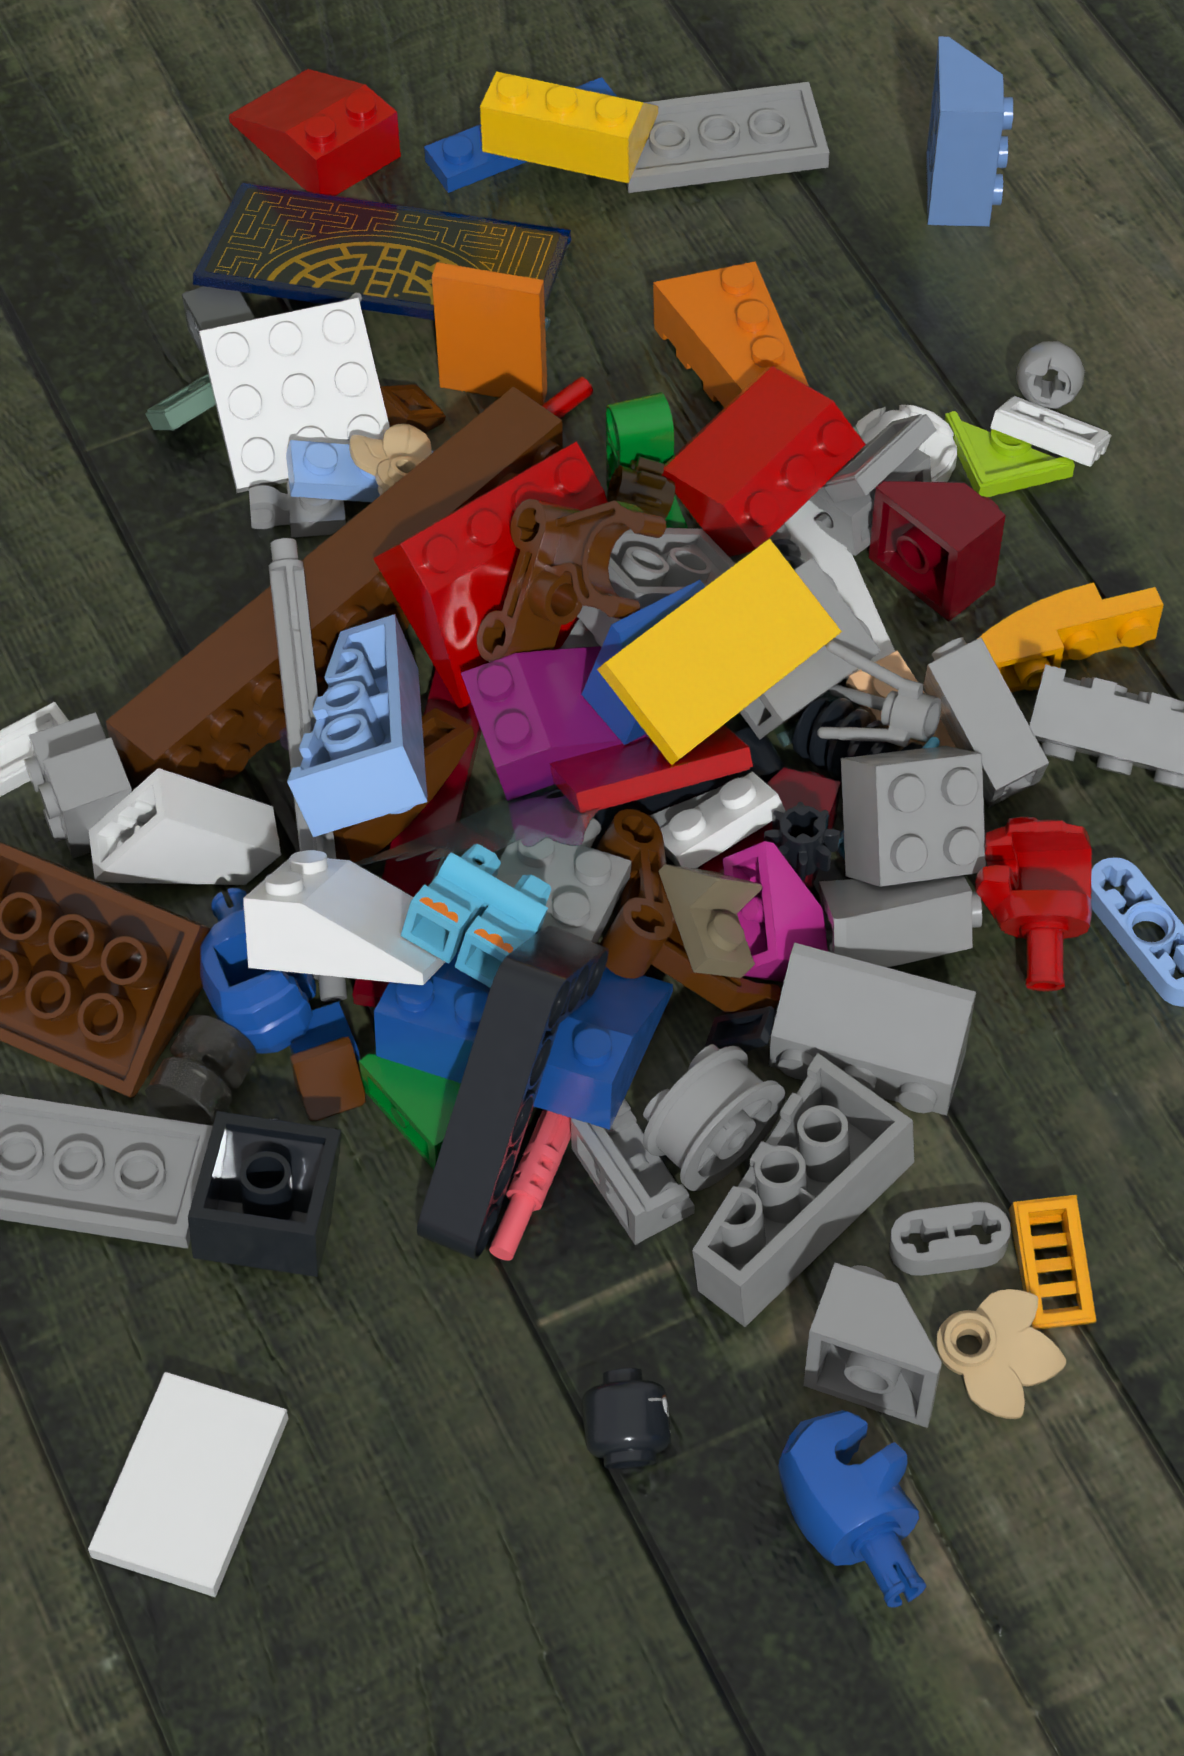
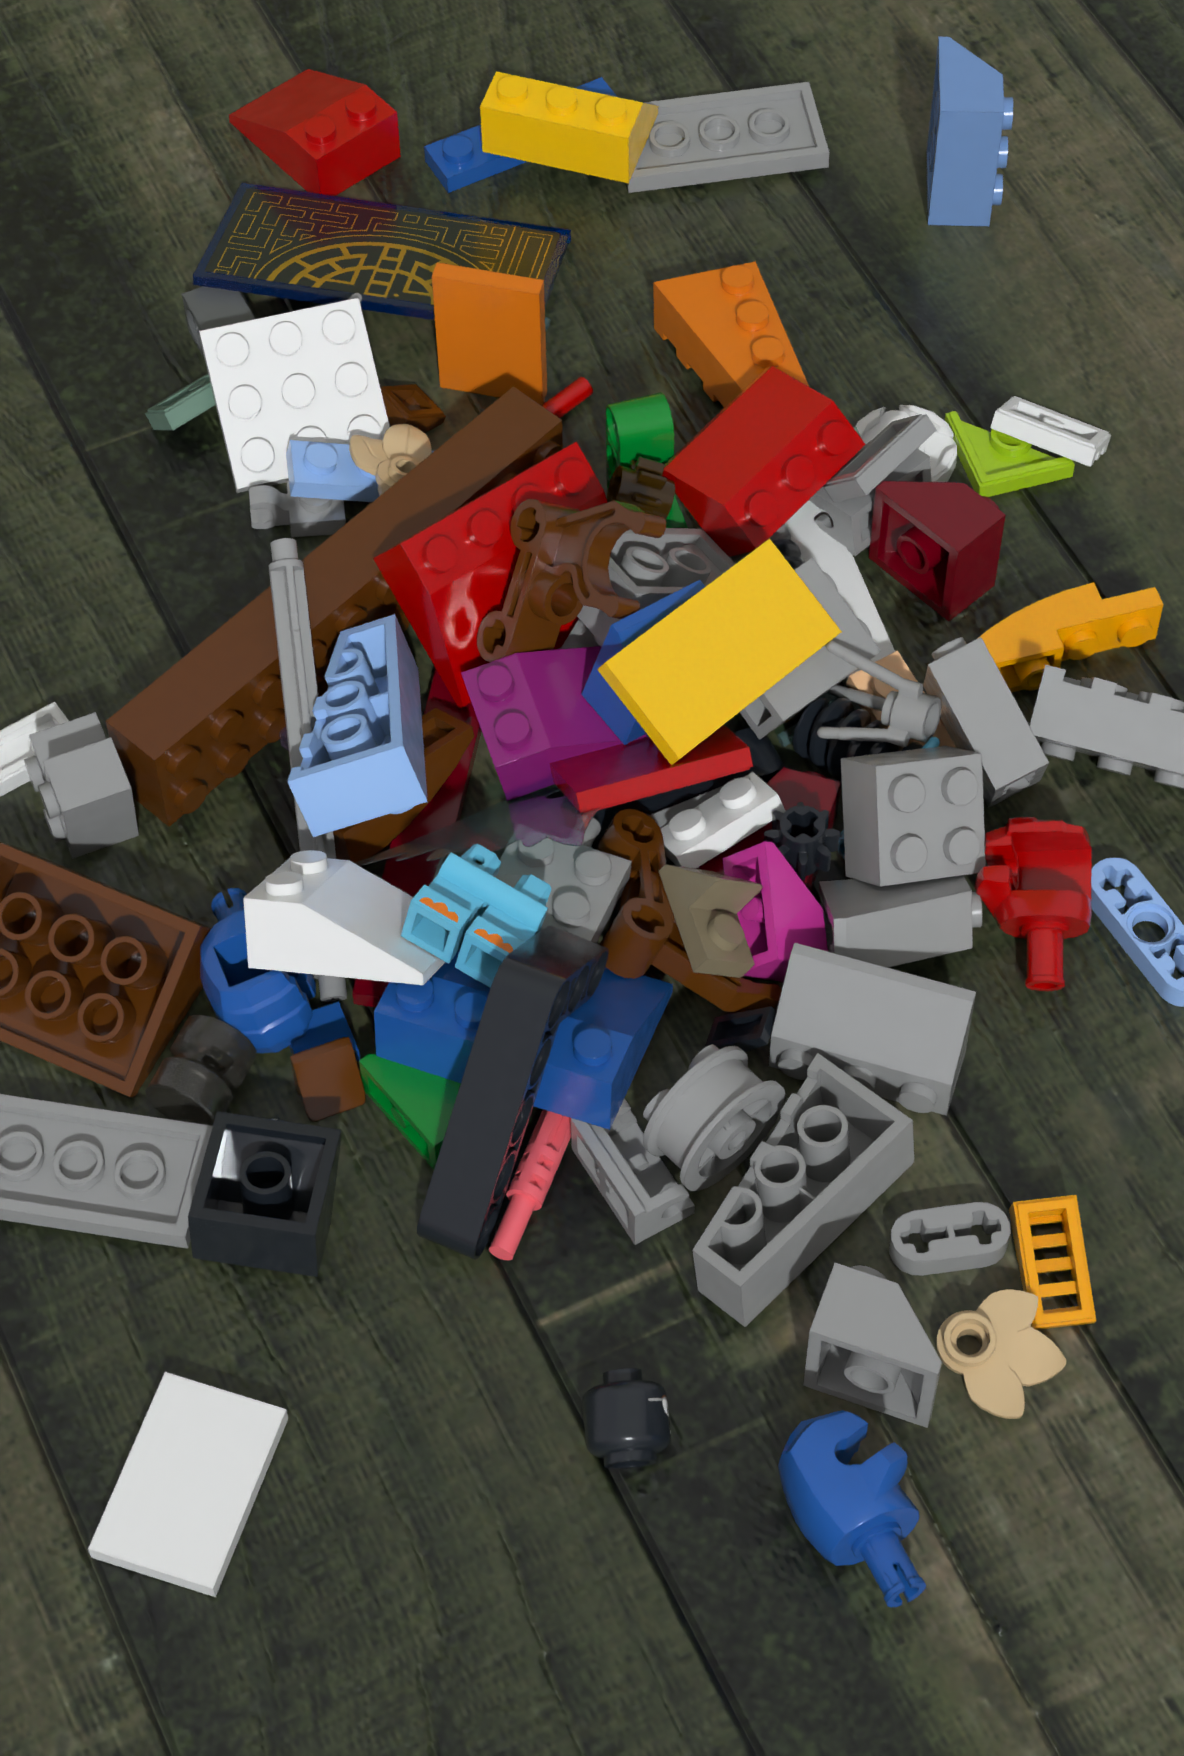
(183, 835): white slope -> none
(1035, 365): light grey piece -> none

